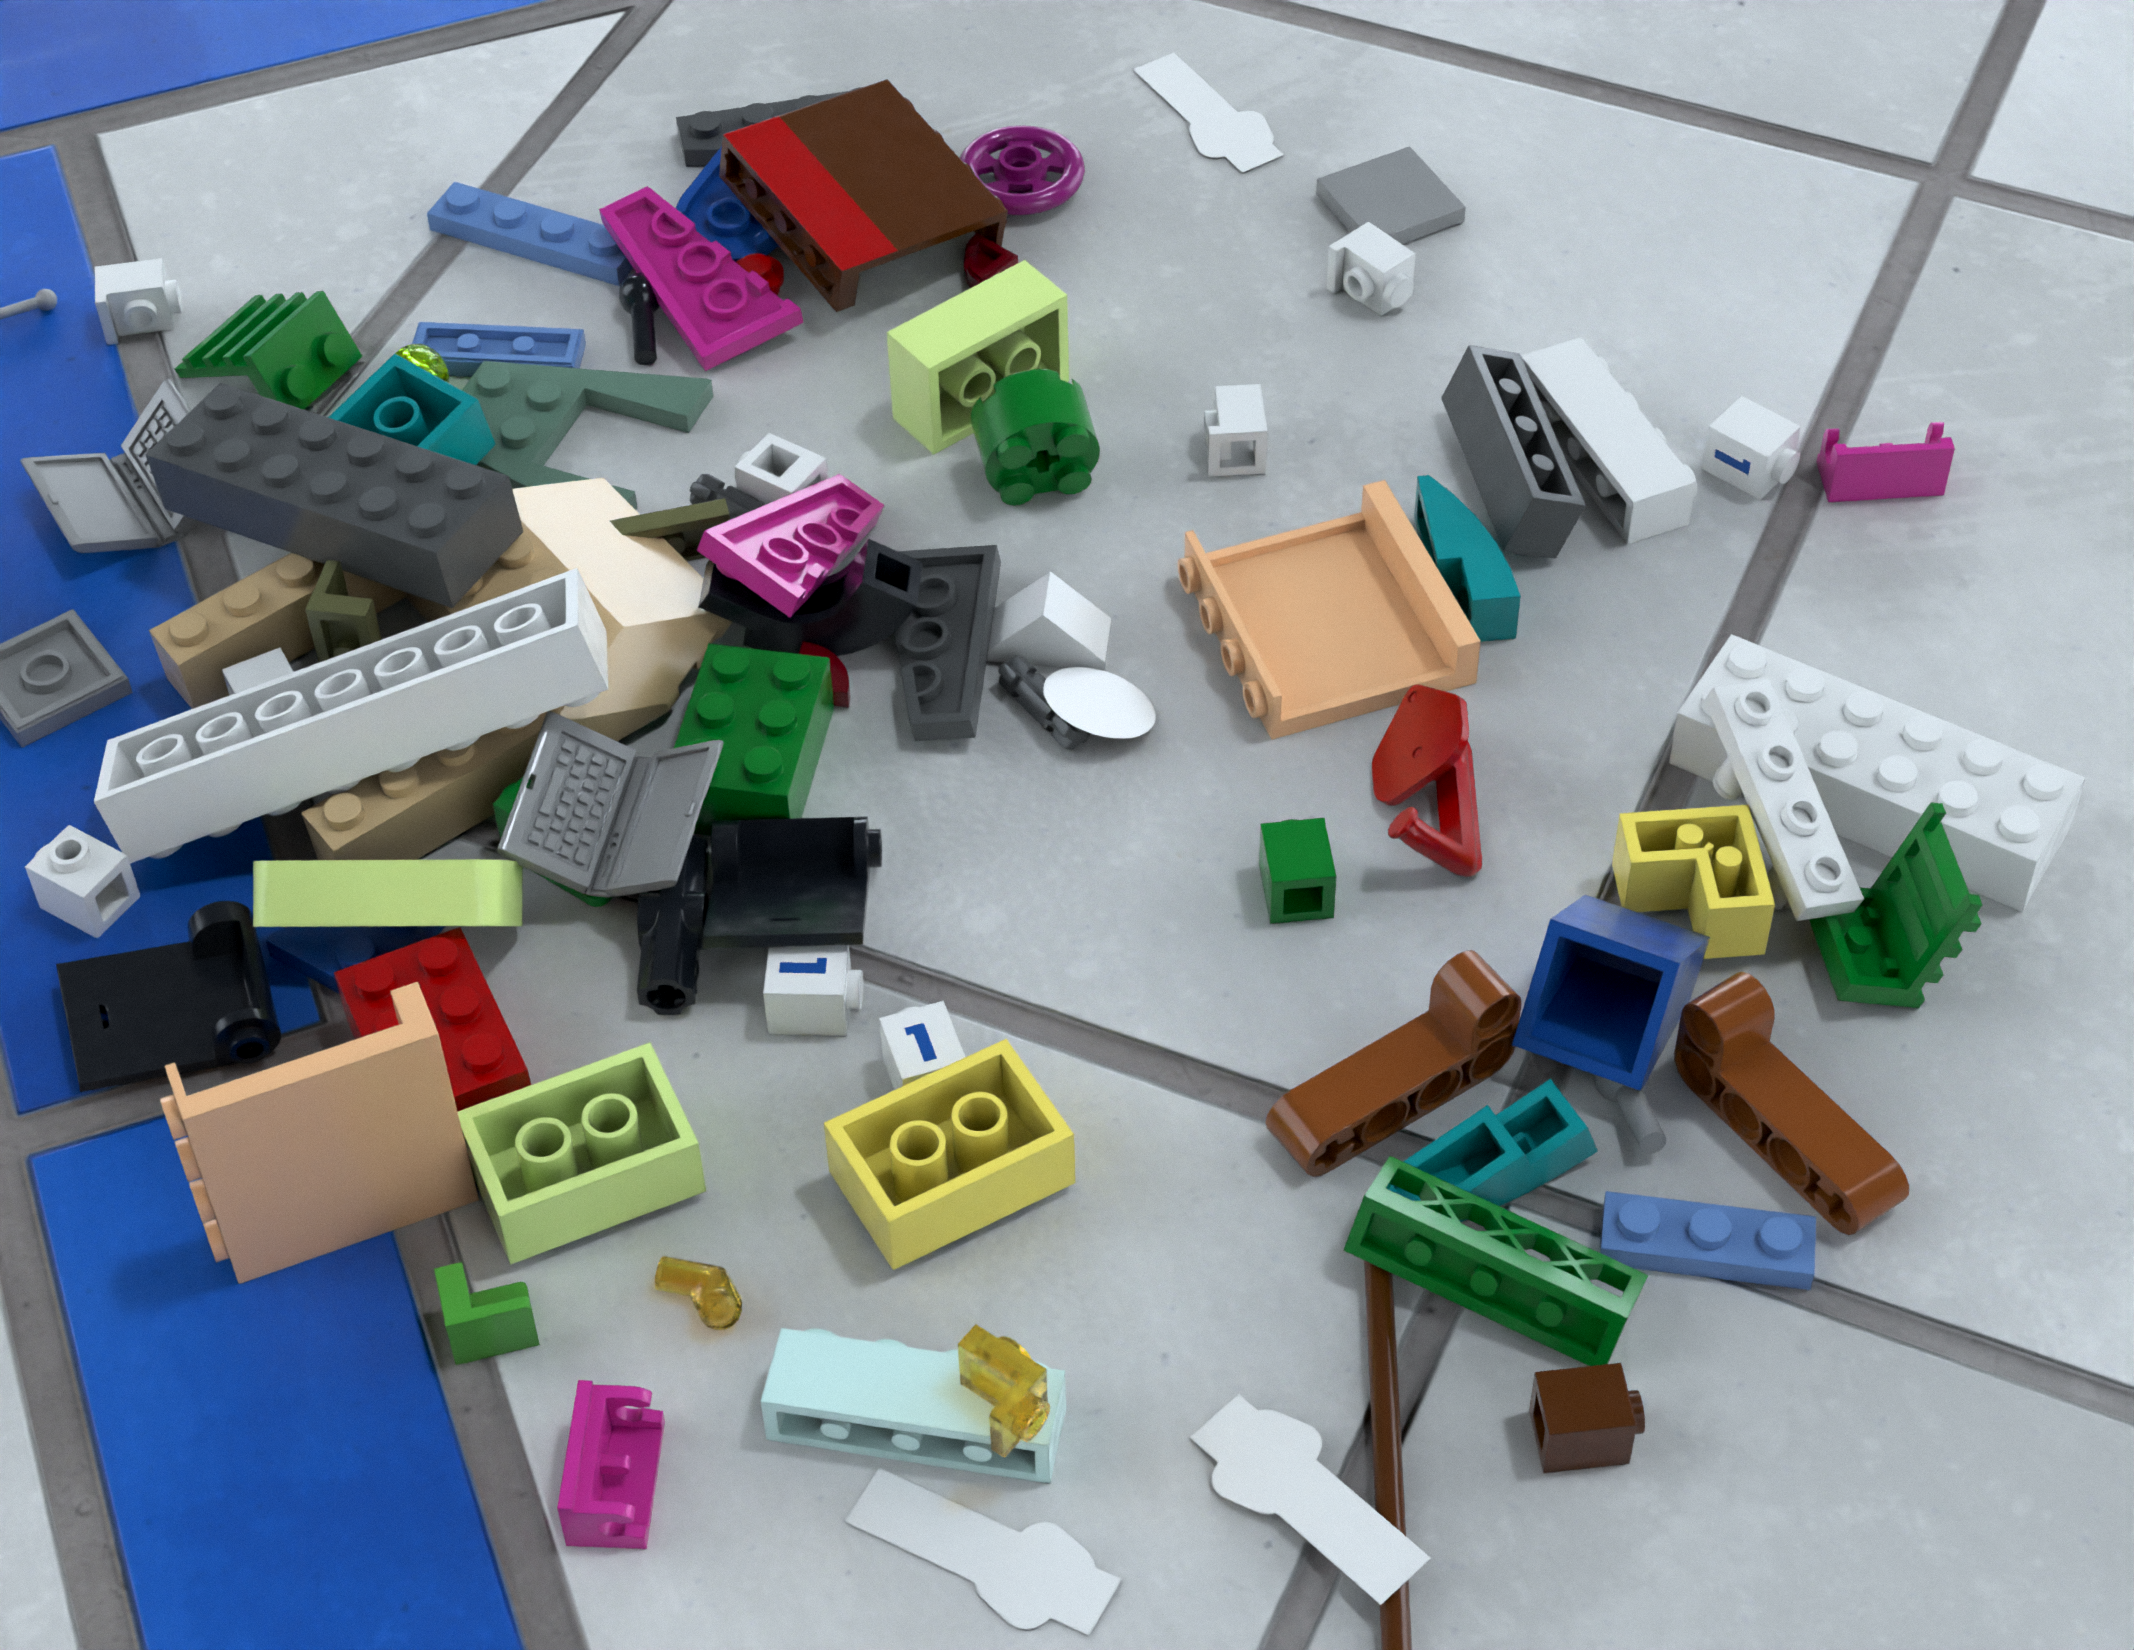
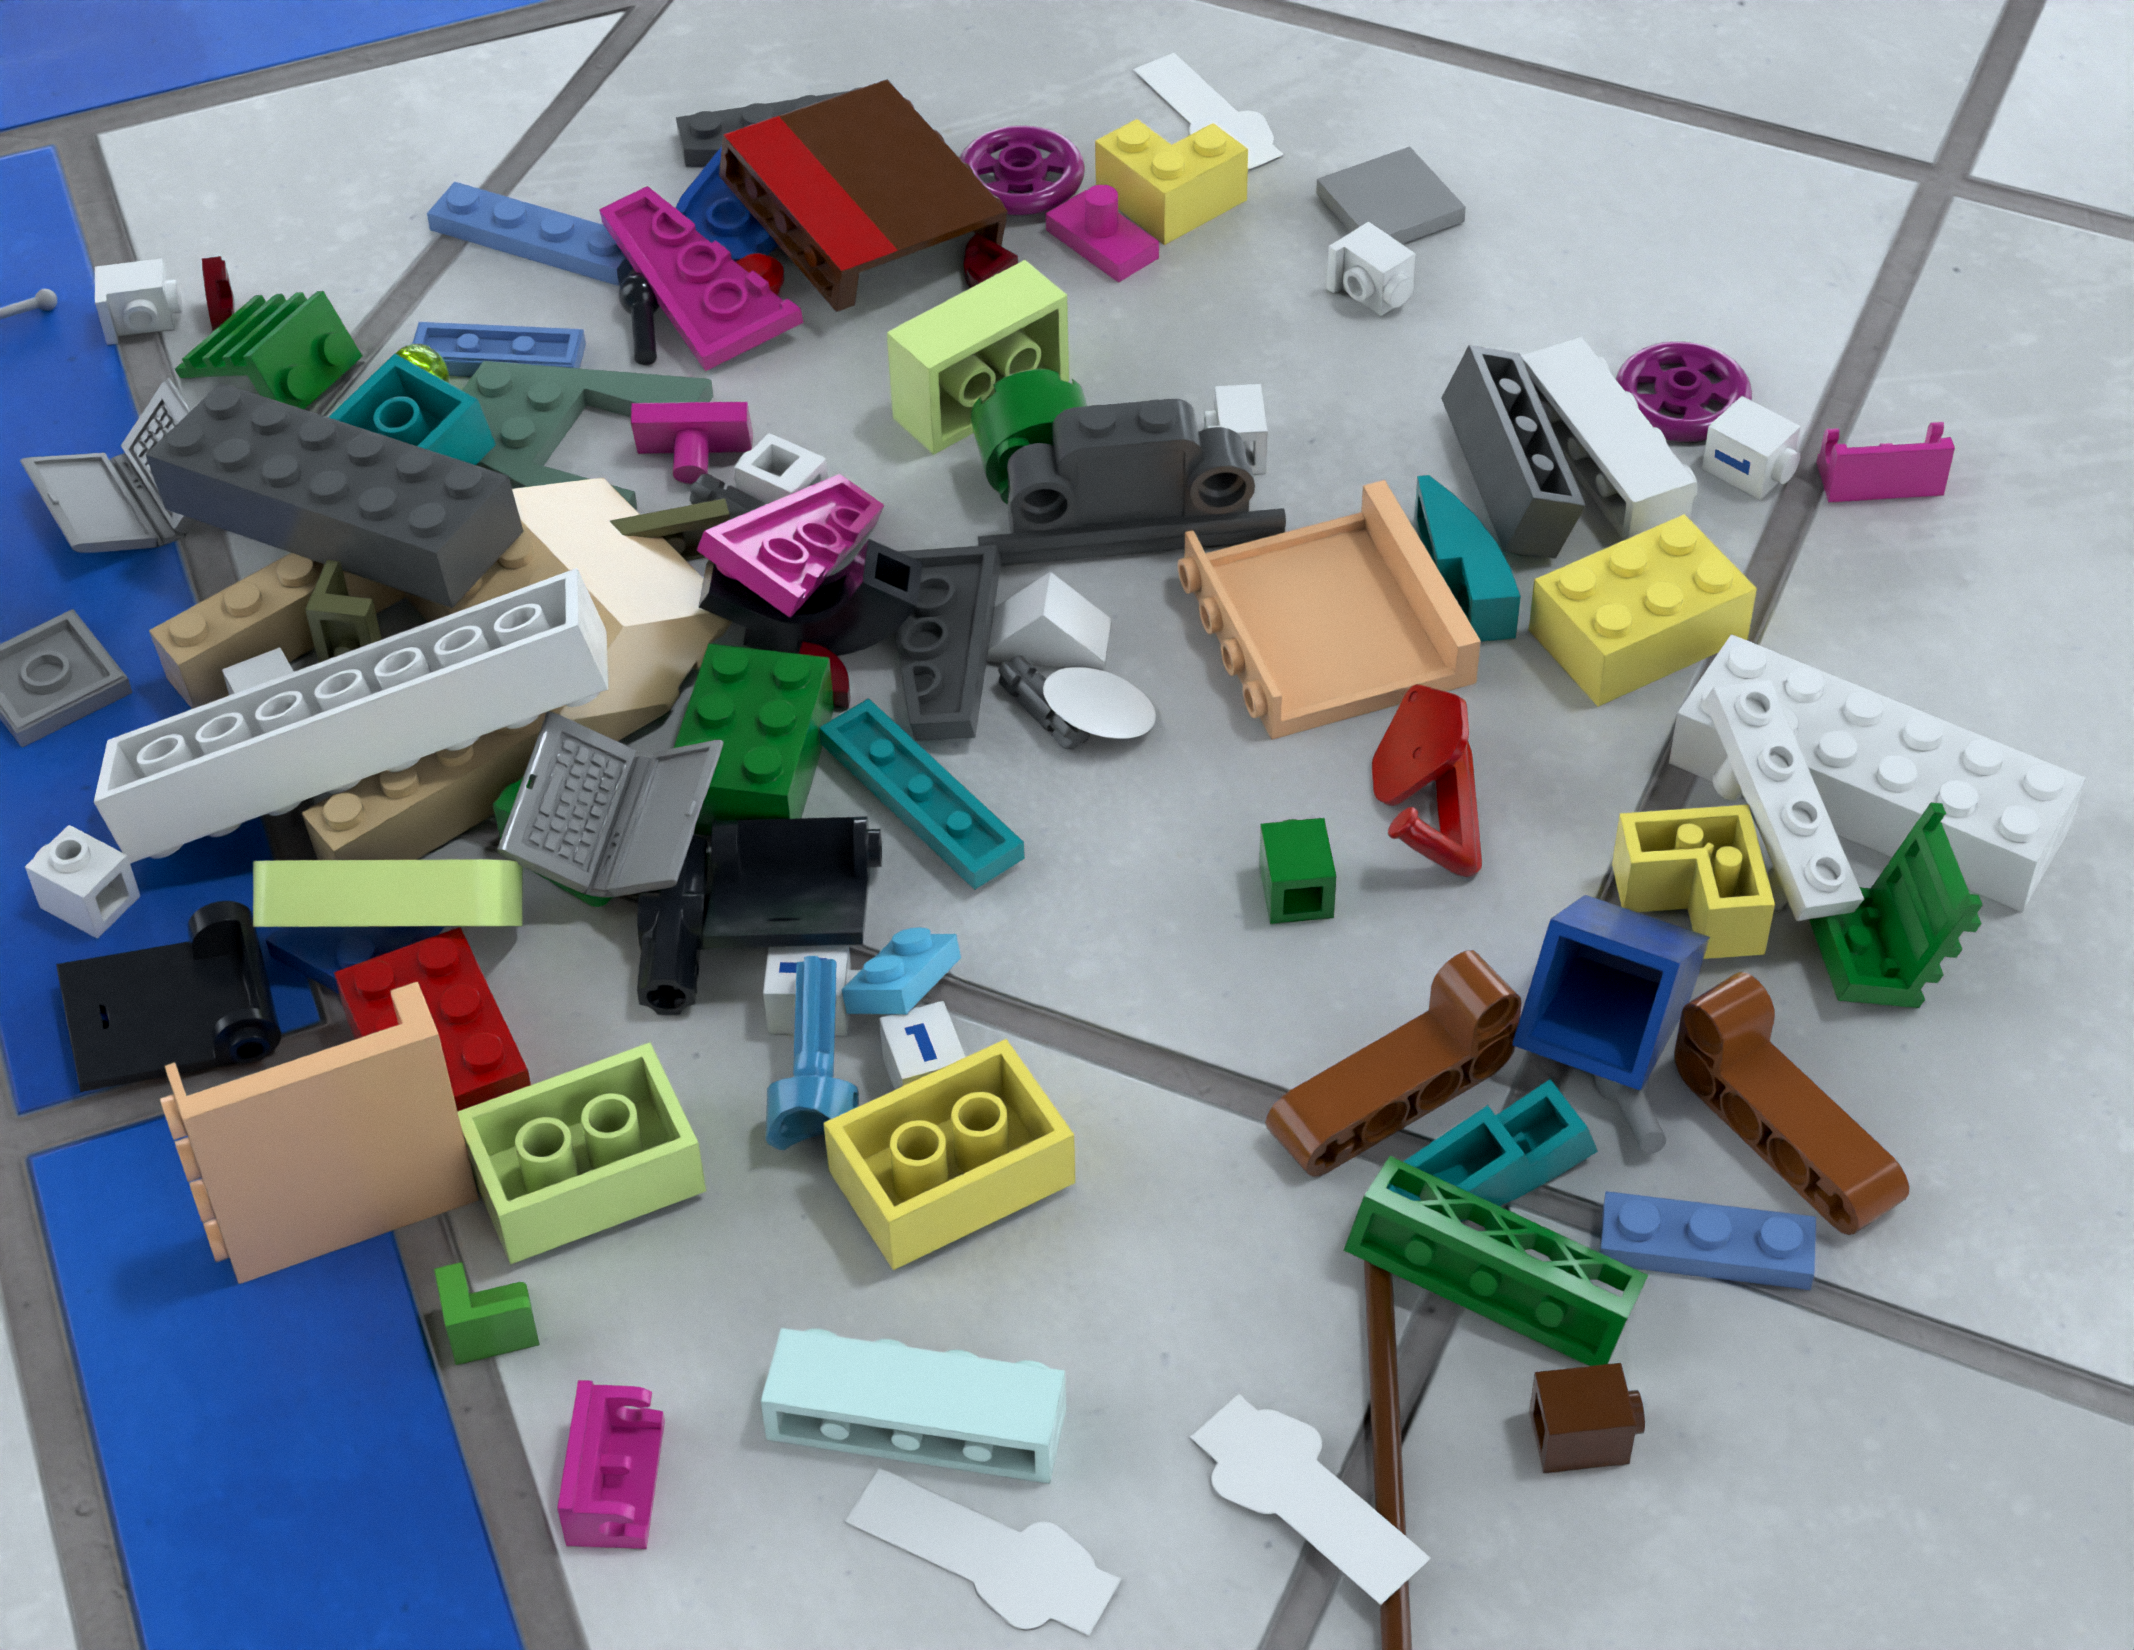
(217, 291): none -> dark red tile
(691, 432): none -> dark pink tile
(707, 1286): clear yellow arm -> none
(804, 1102): none -> dark azure piece
(901, 972): none -> medium azure plate
(922, 793): none -> teal plate
(1010, 1381): clear yellow bracket -> none
(1101, 234): none -> dark pink tile
(1129, 485): none -> dark grey brick
(1173, 185): none -> light yellow brick
(1641, 609): none -> light yellow brick
(1683, 388): none -> magenta plate

